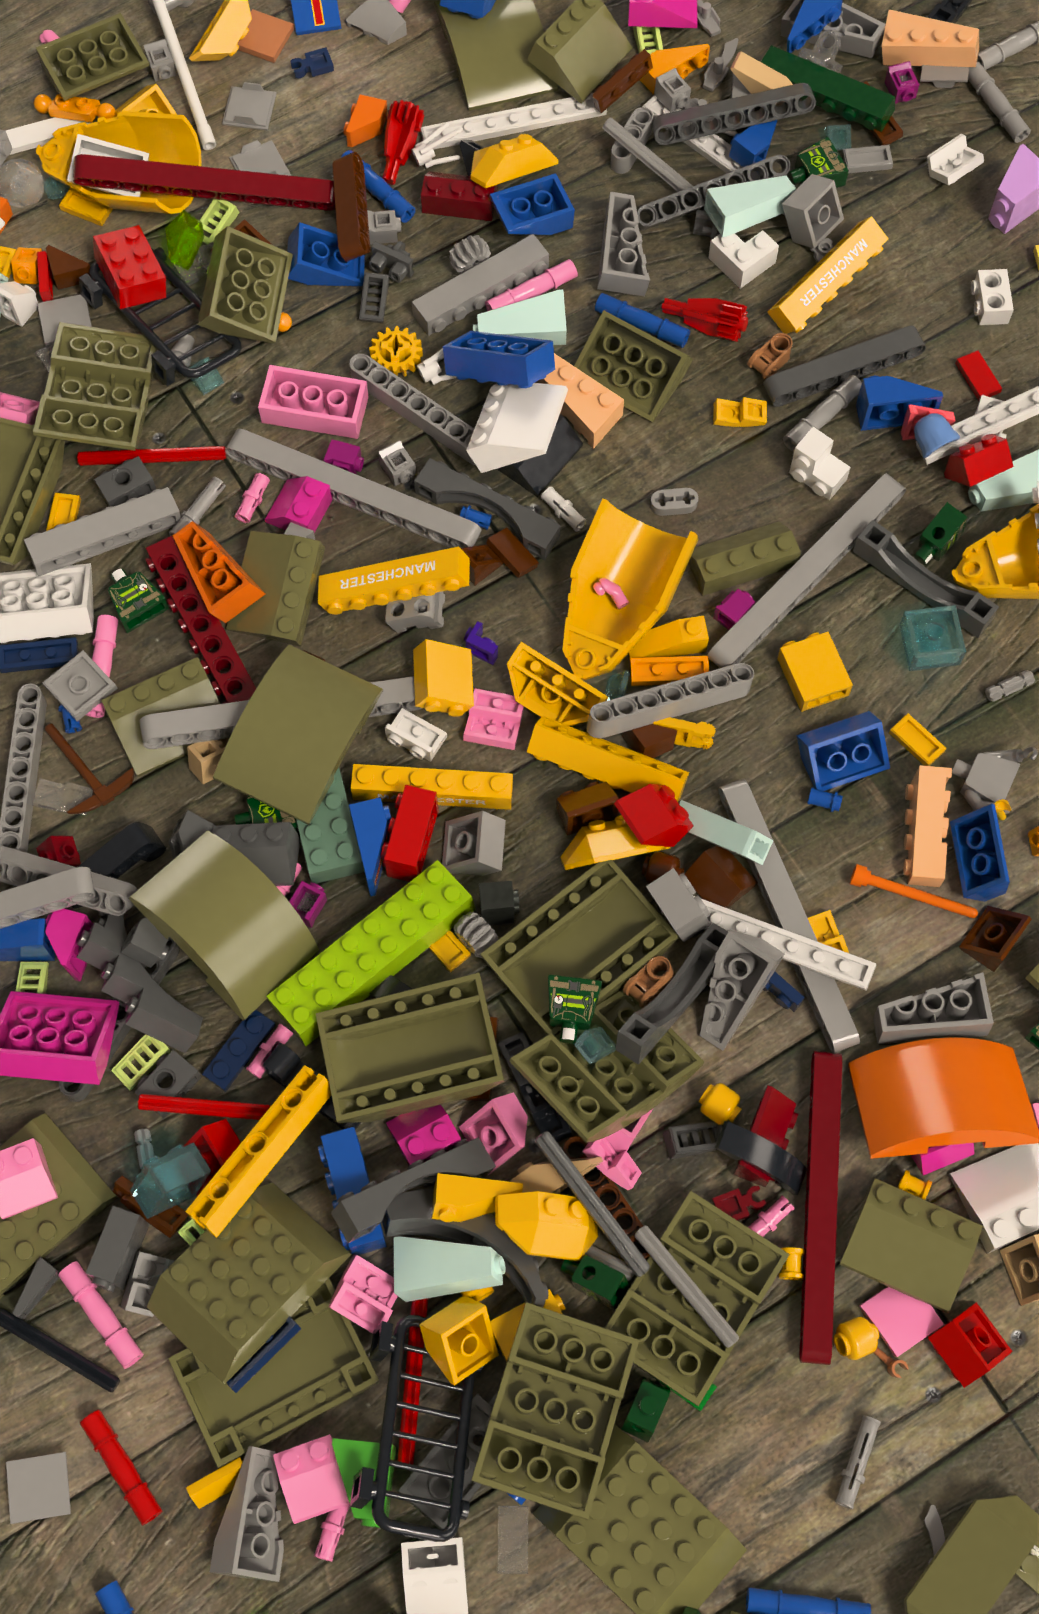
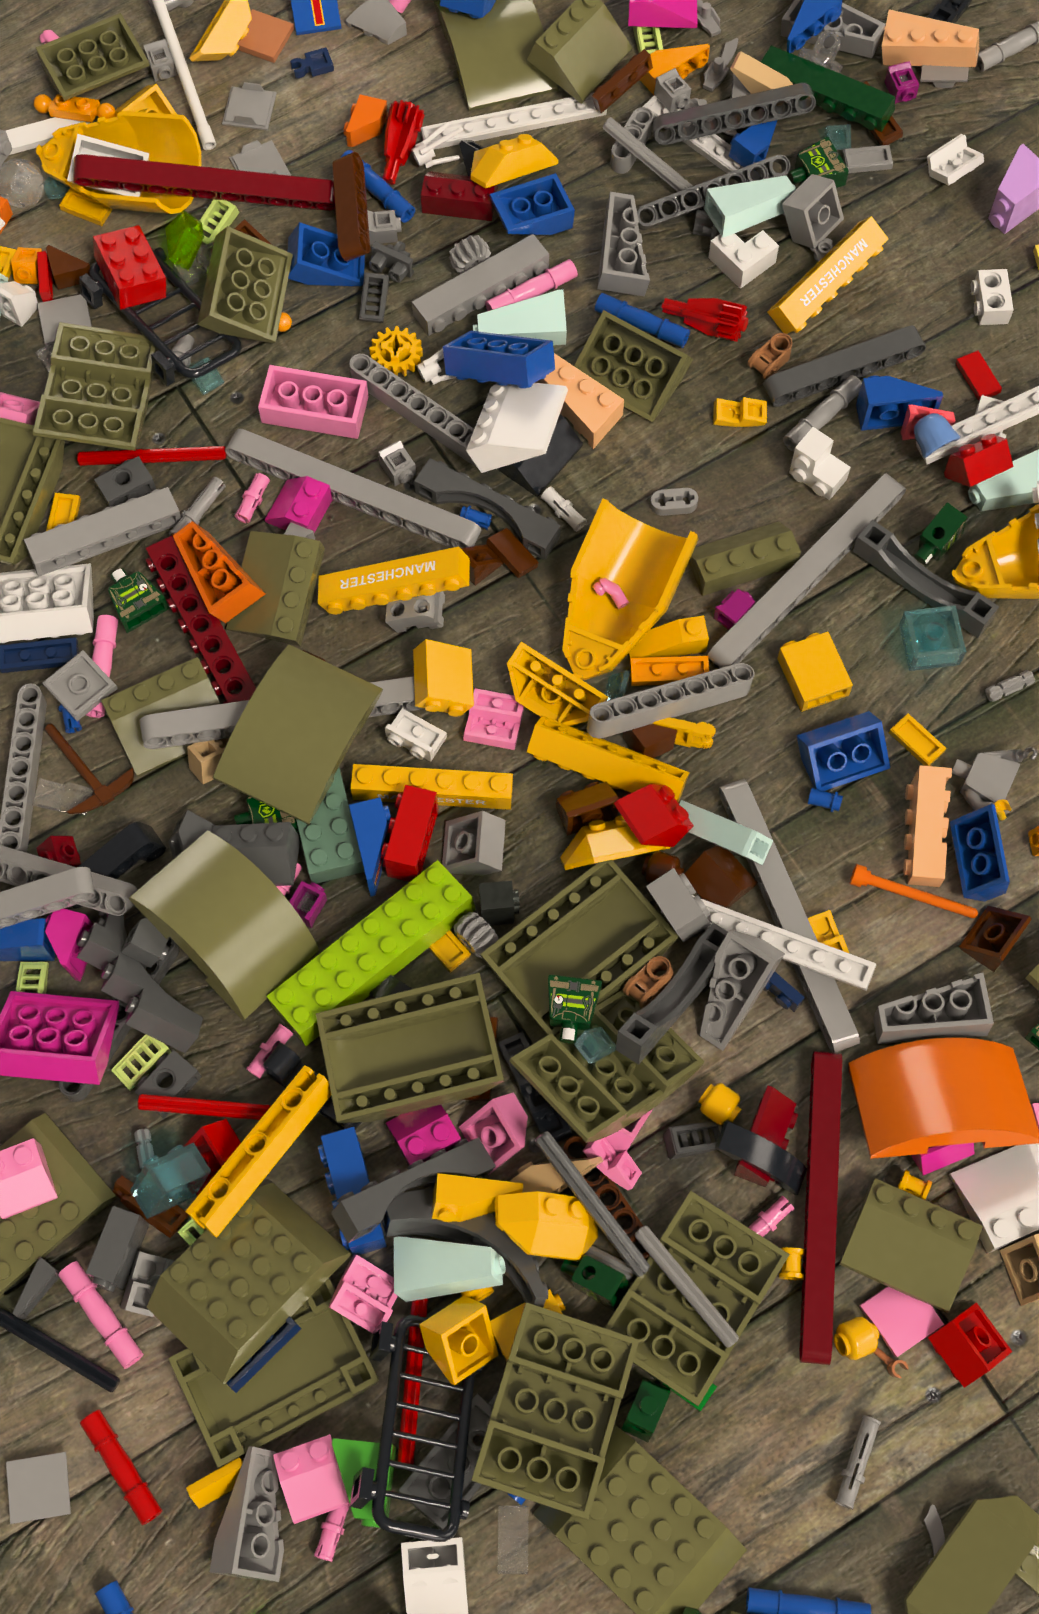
(238, 1050): dark blue plate -> none
(344, 456): magenta window -> none
(481, 647): dark purple bracket -> none
(736, 1205): dark red plate -> none
(998, 103): light grey piece -> none

